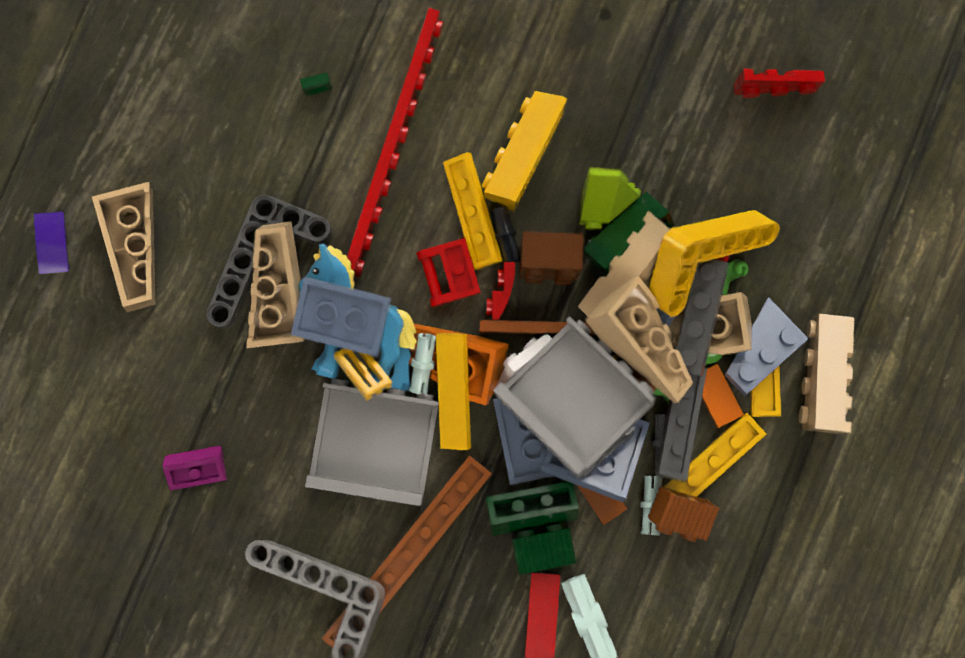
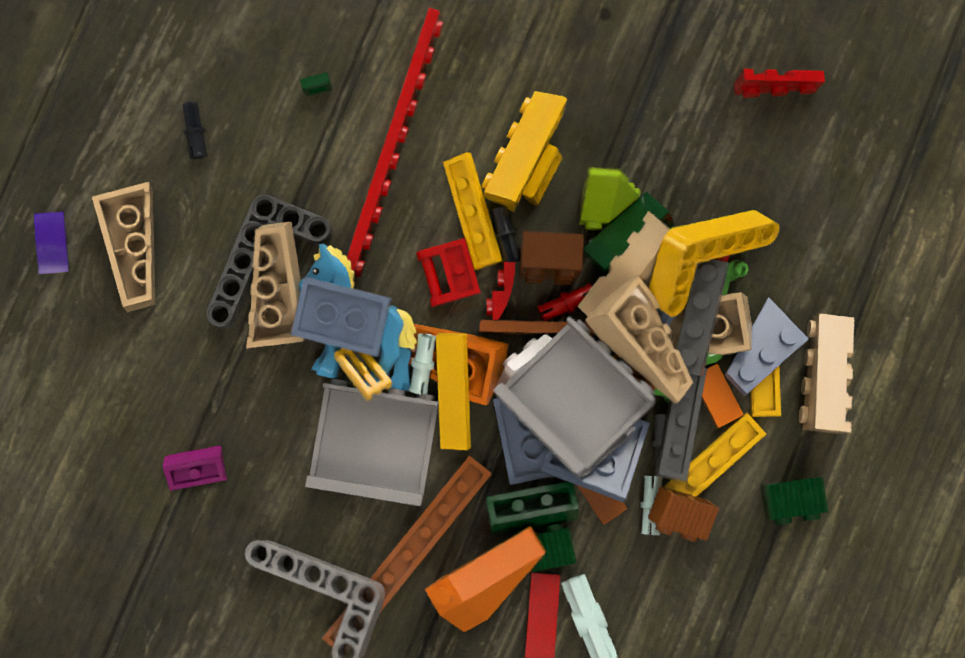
(194, 131): none -> black axle
(481, 585): none -> orange wedge
(542, 175): none -> yellow tile
(565, 303): none -> red pin
(794, 499): none -> dark green brick

